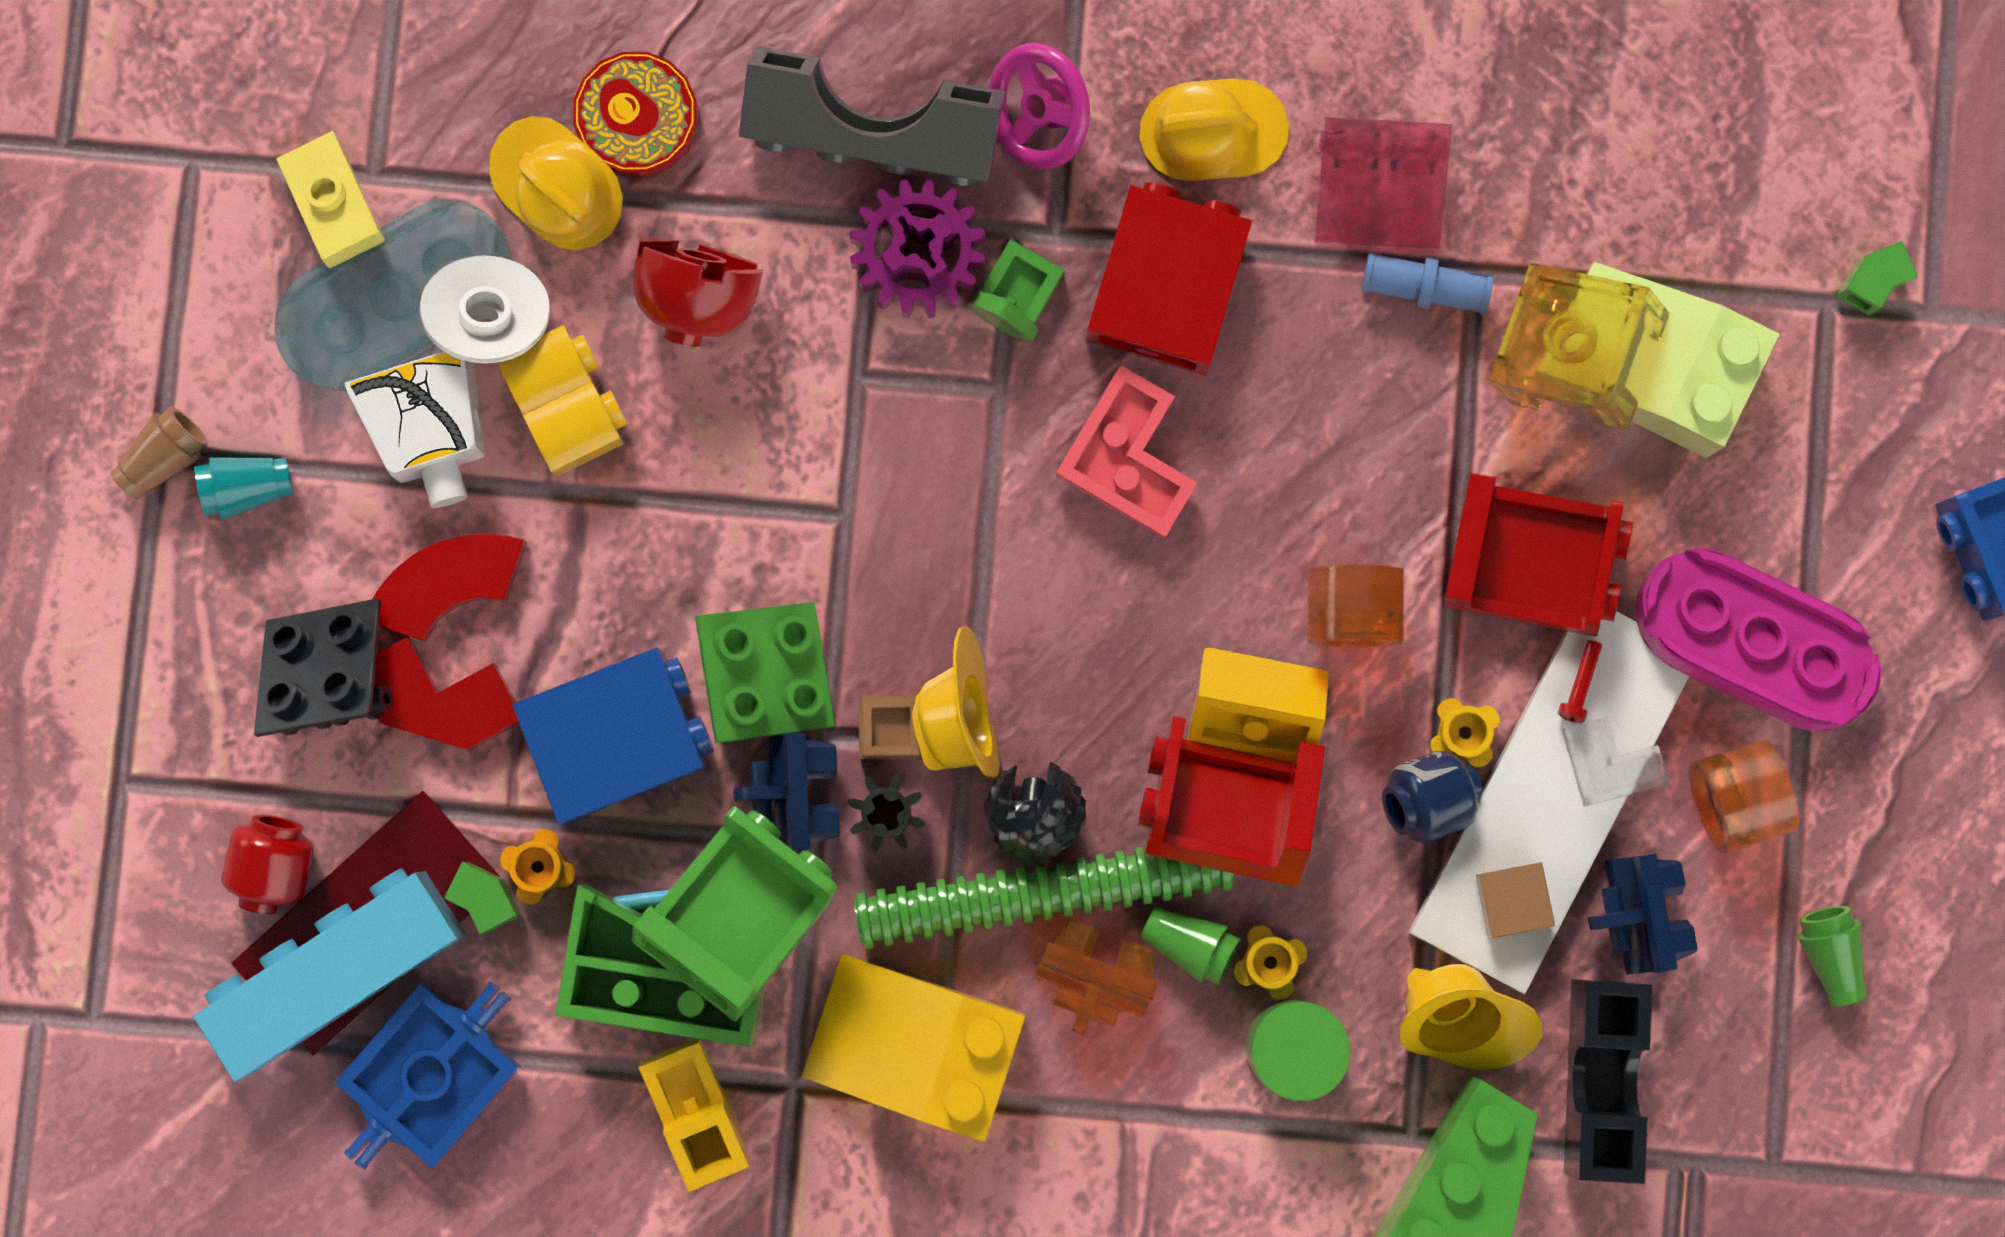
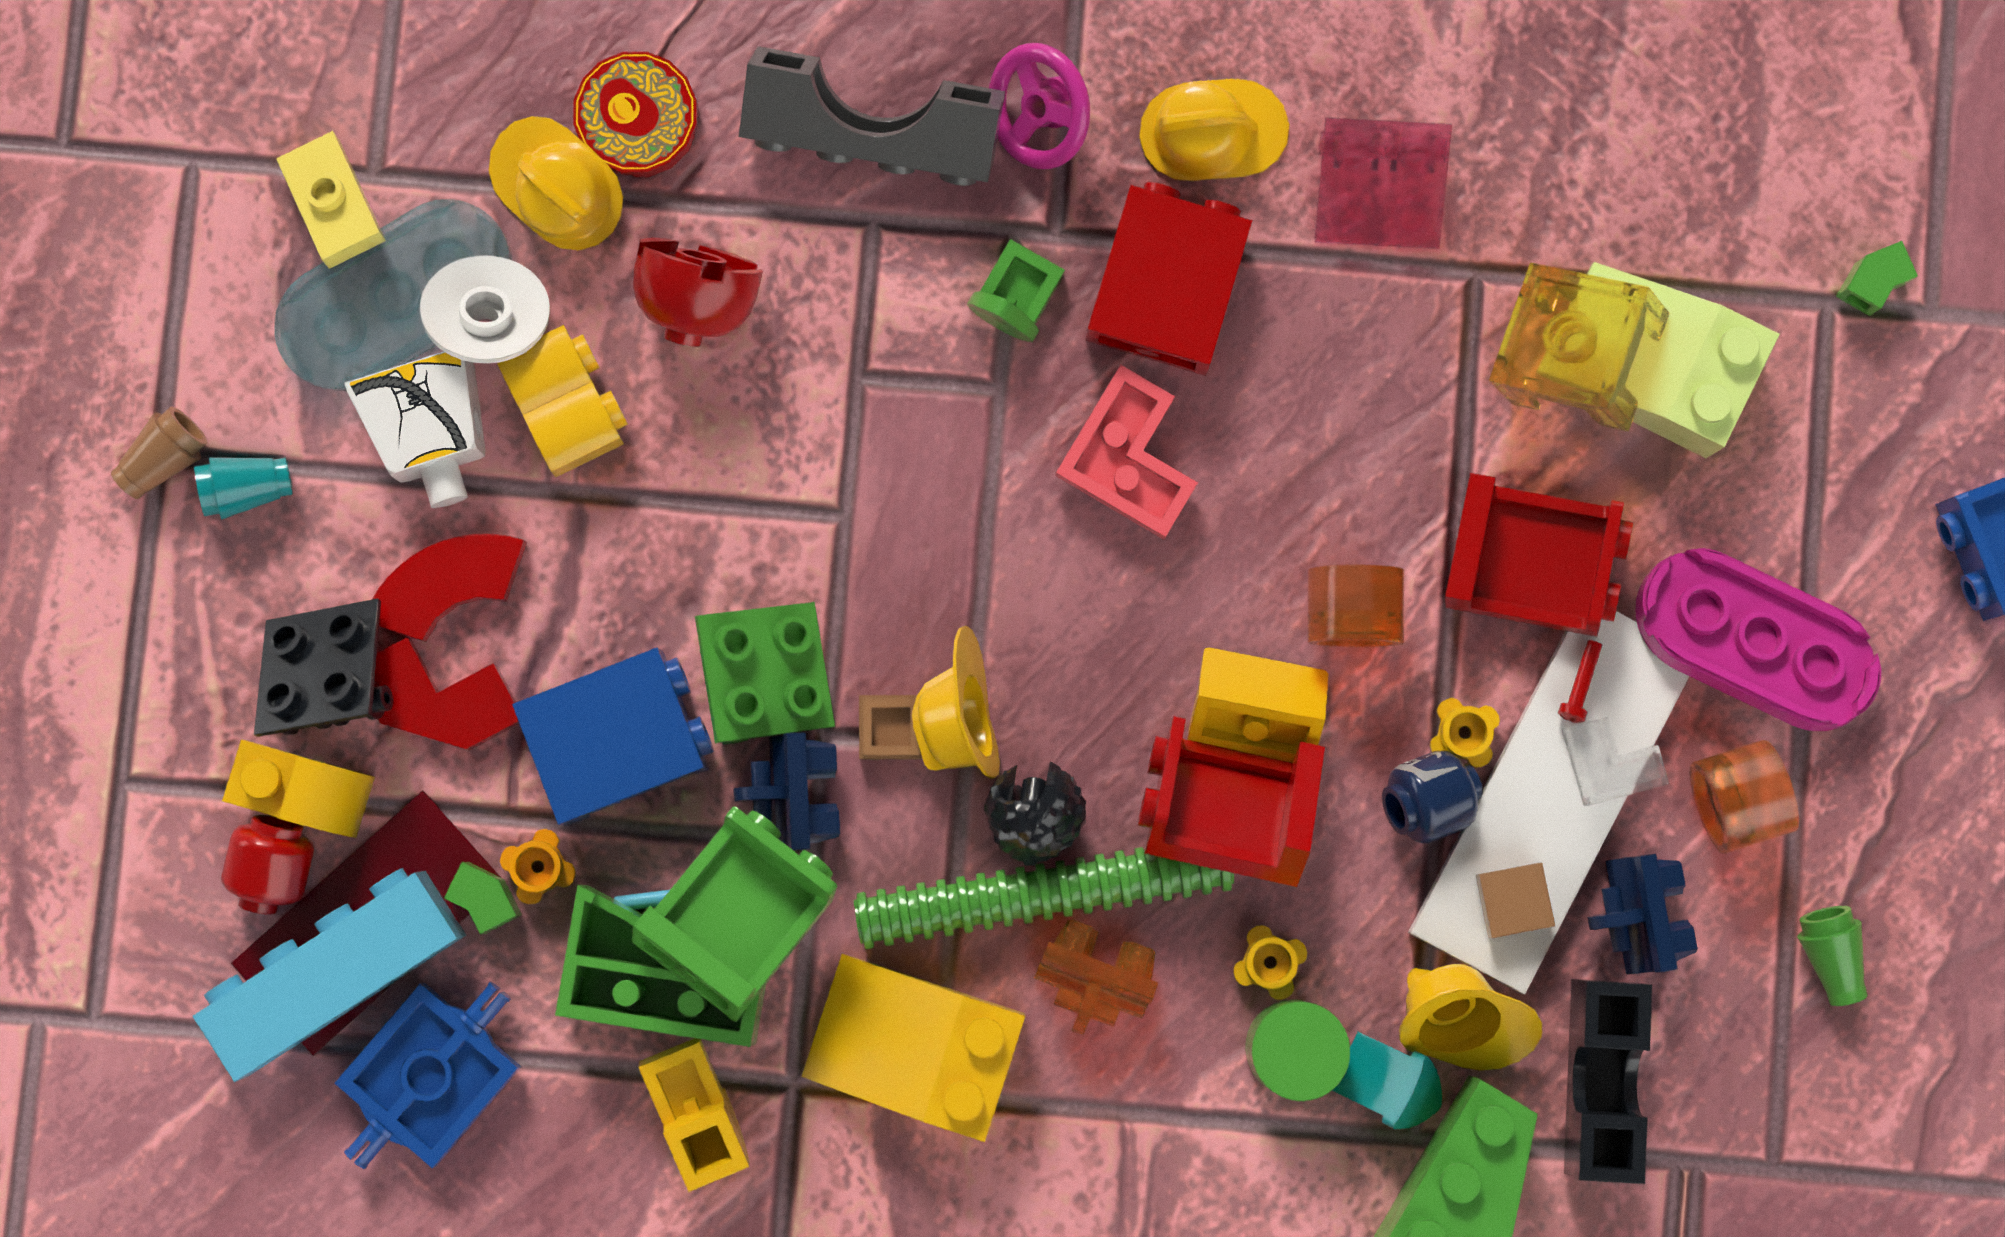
(298, 789): none -> yellow brick
(868, 808): pearl dark grey gear -> none
(894, 264): magenta gear -> none
(1193, 944): bright green cone -> none
(1391, 1083): none -> teal tile
(1427, 283): medium blue pin -> none

